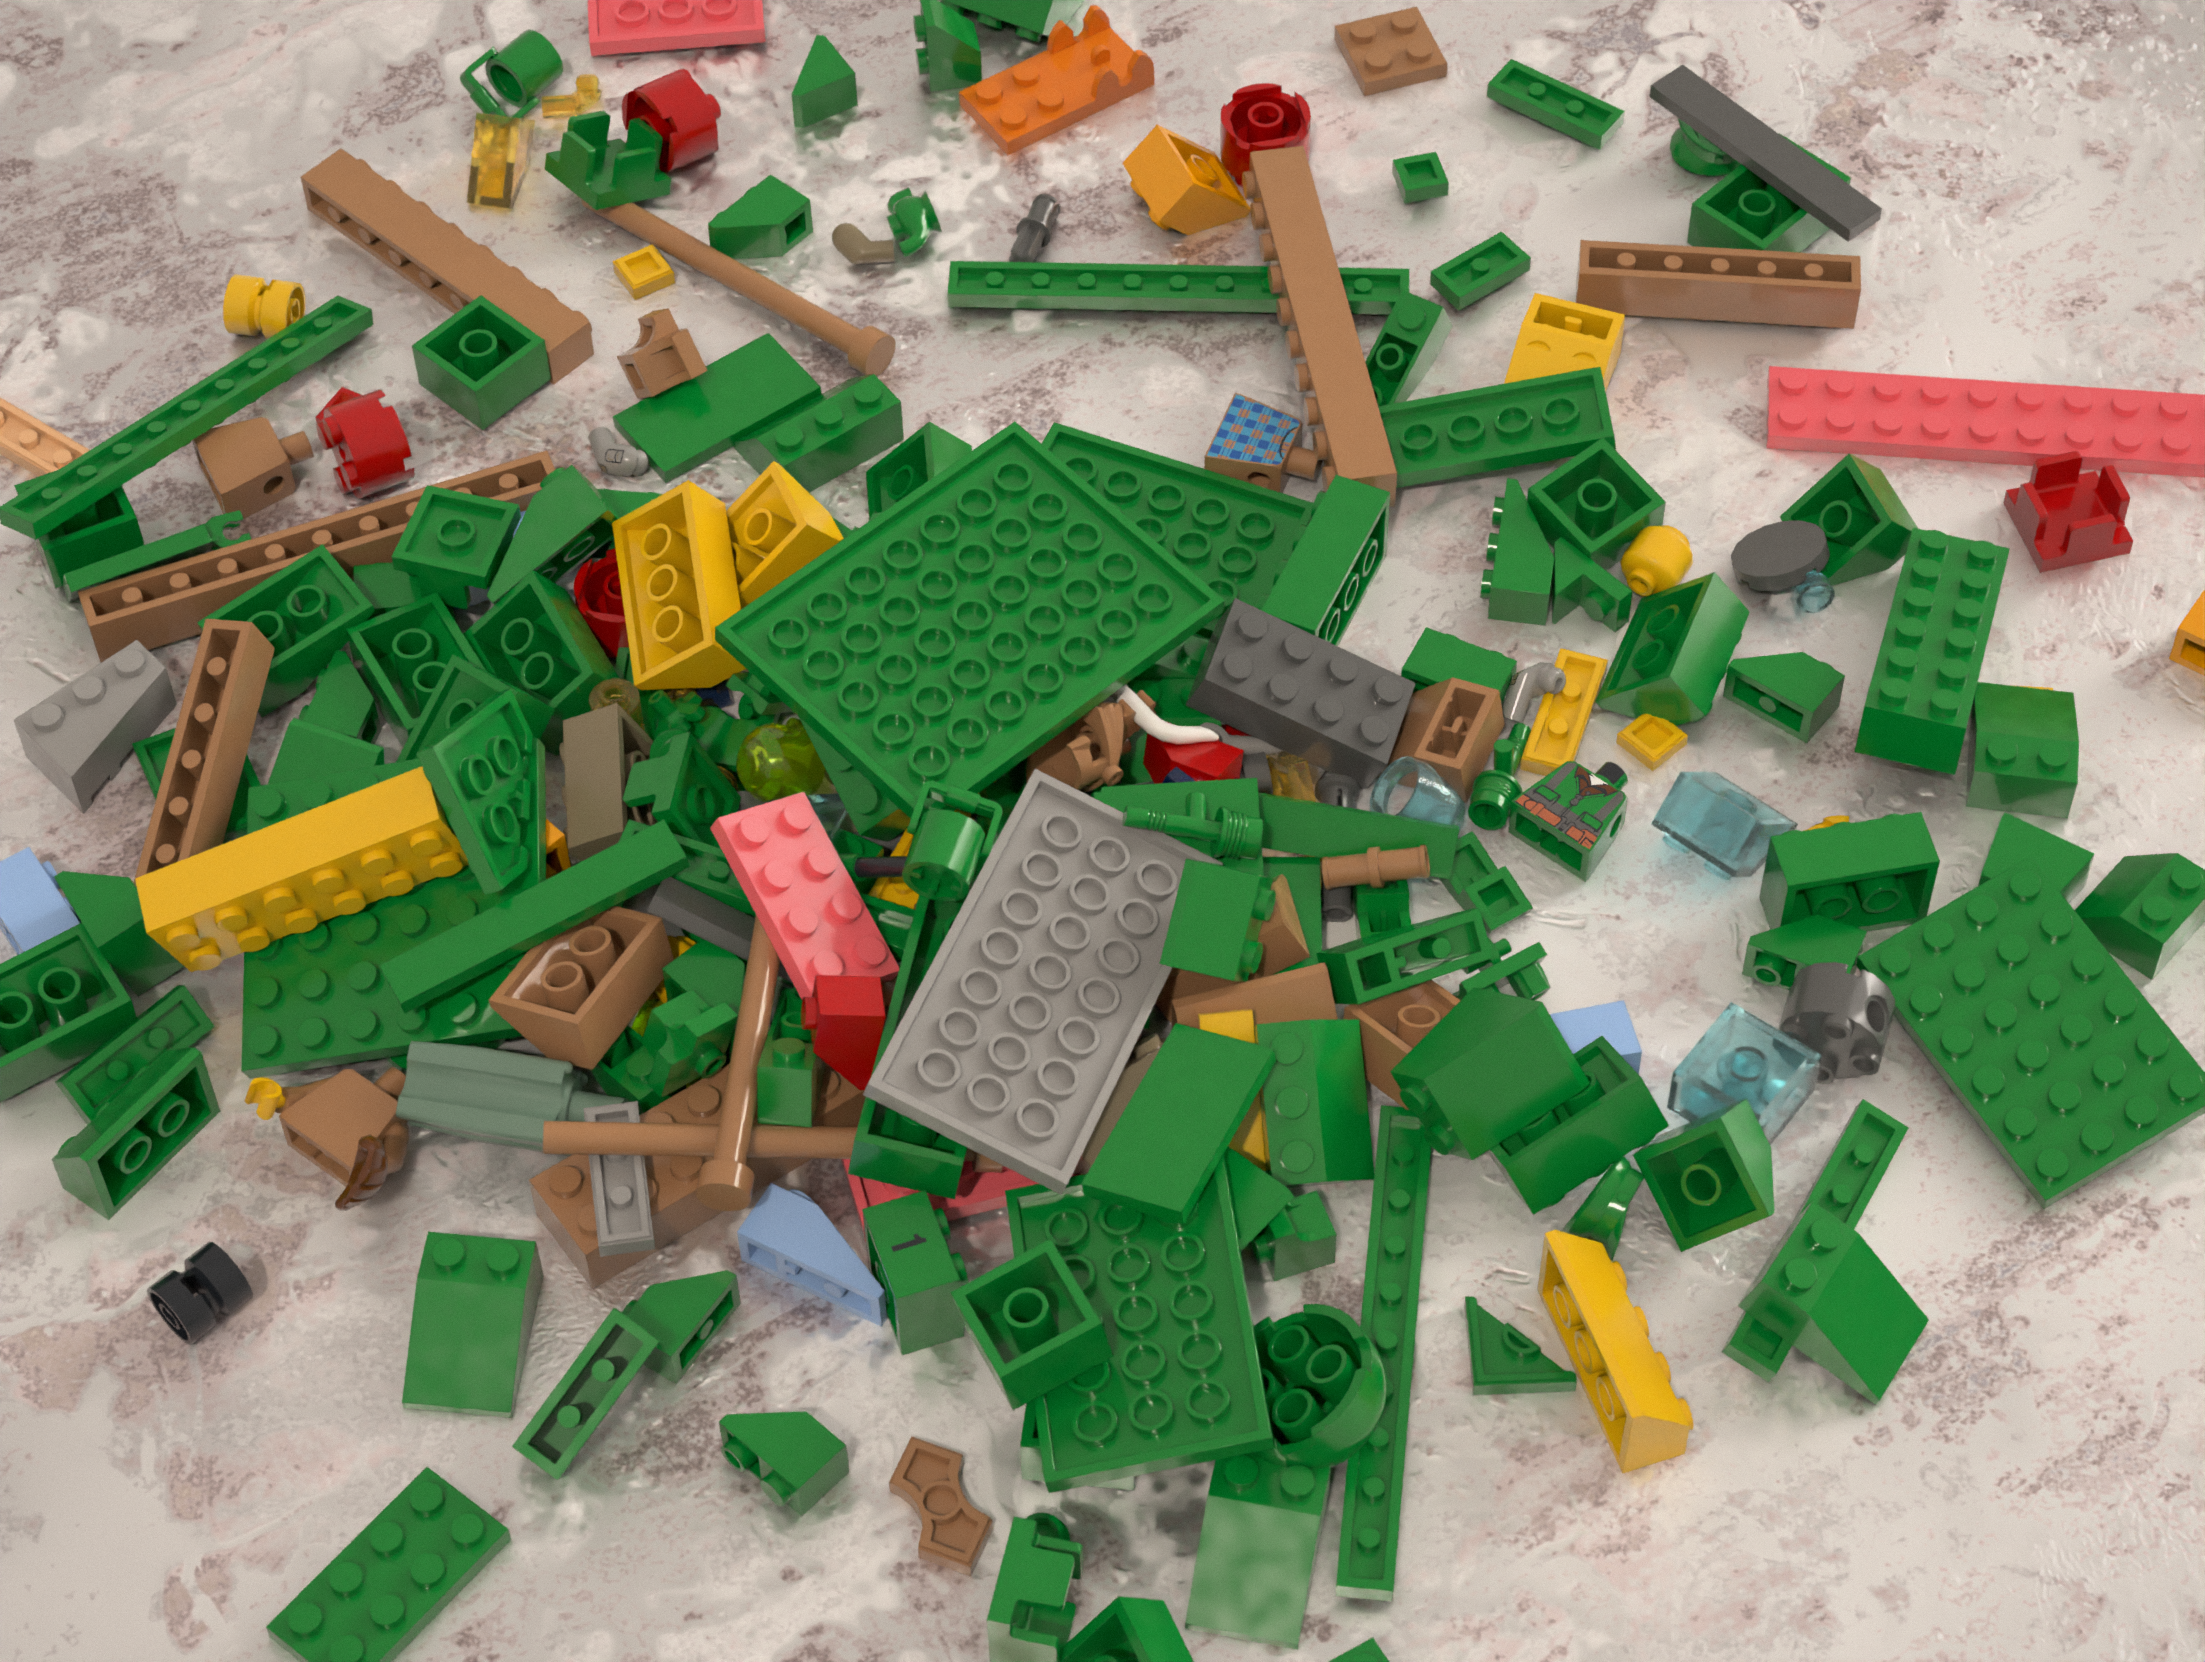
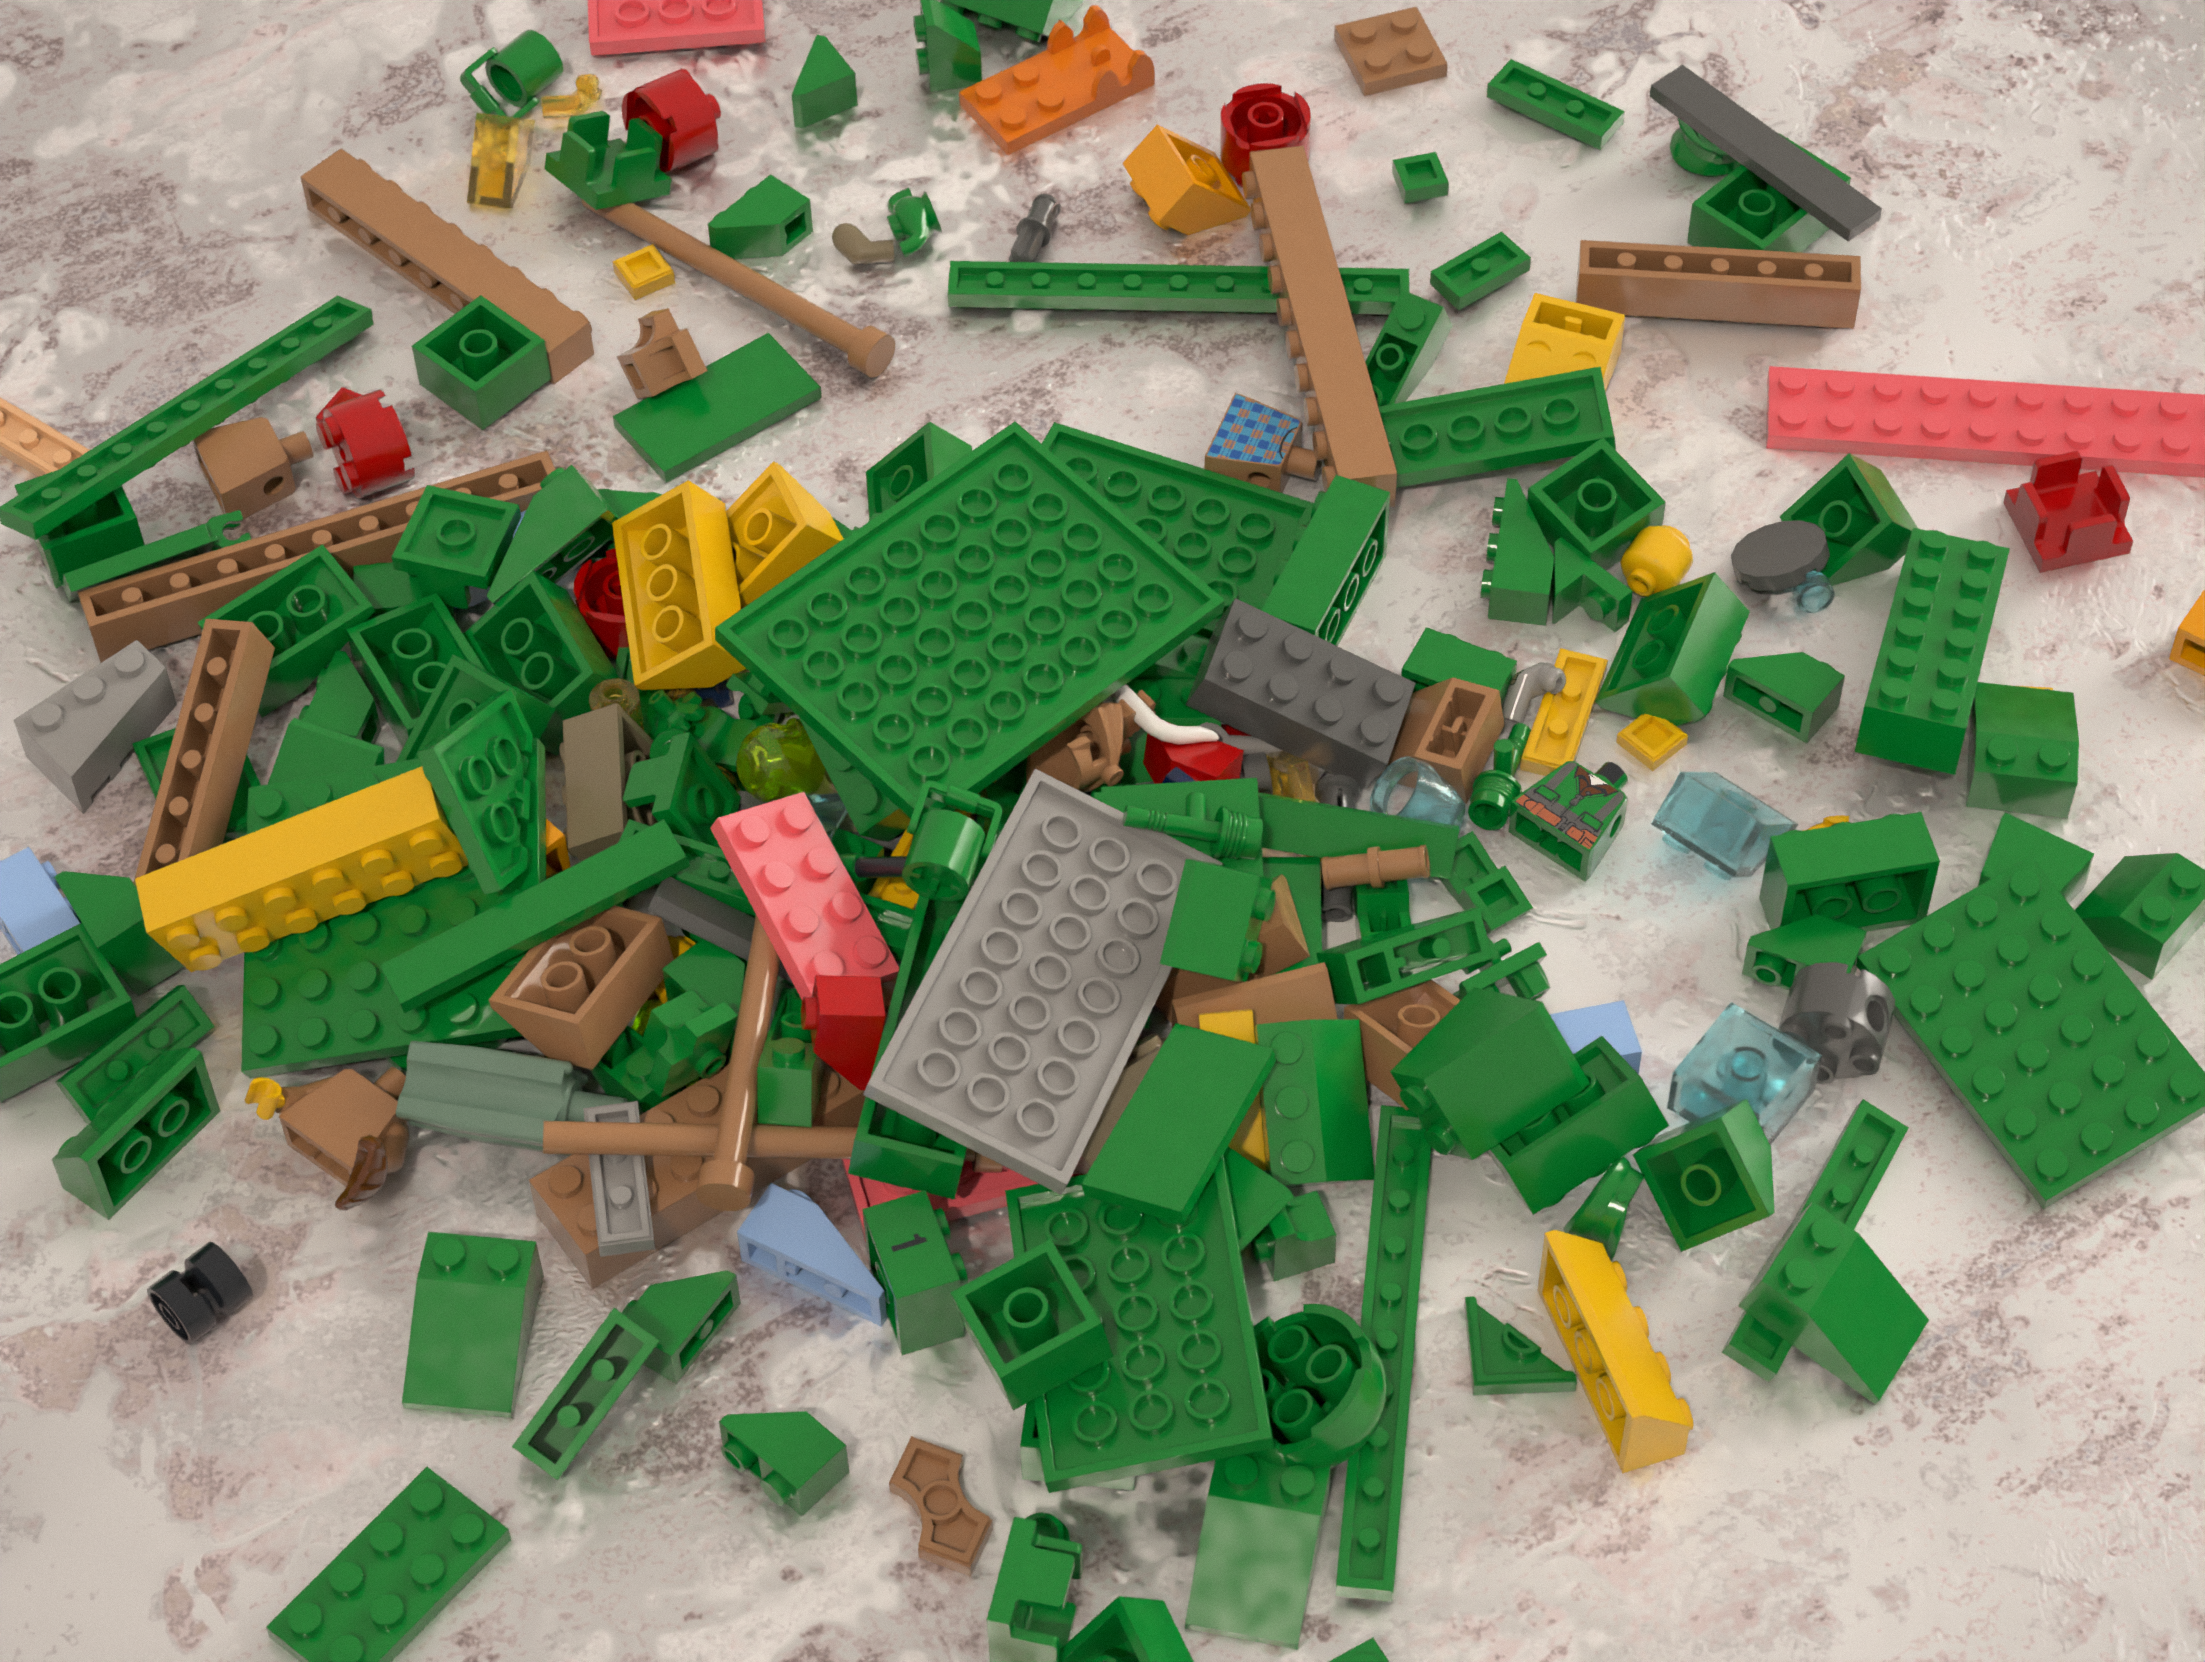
(255, 307): yellow wheel -> none
(616, 458): light grey arm -> none
(828, 433): green slope -> none

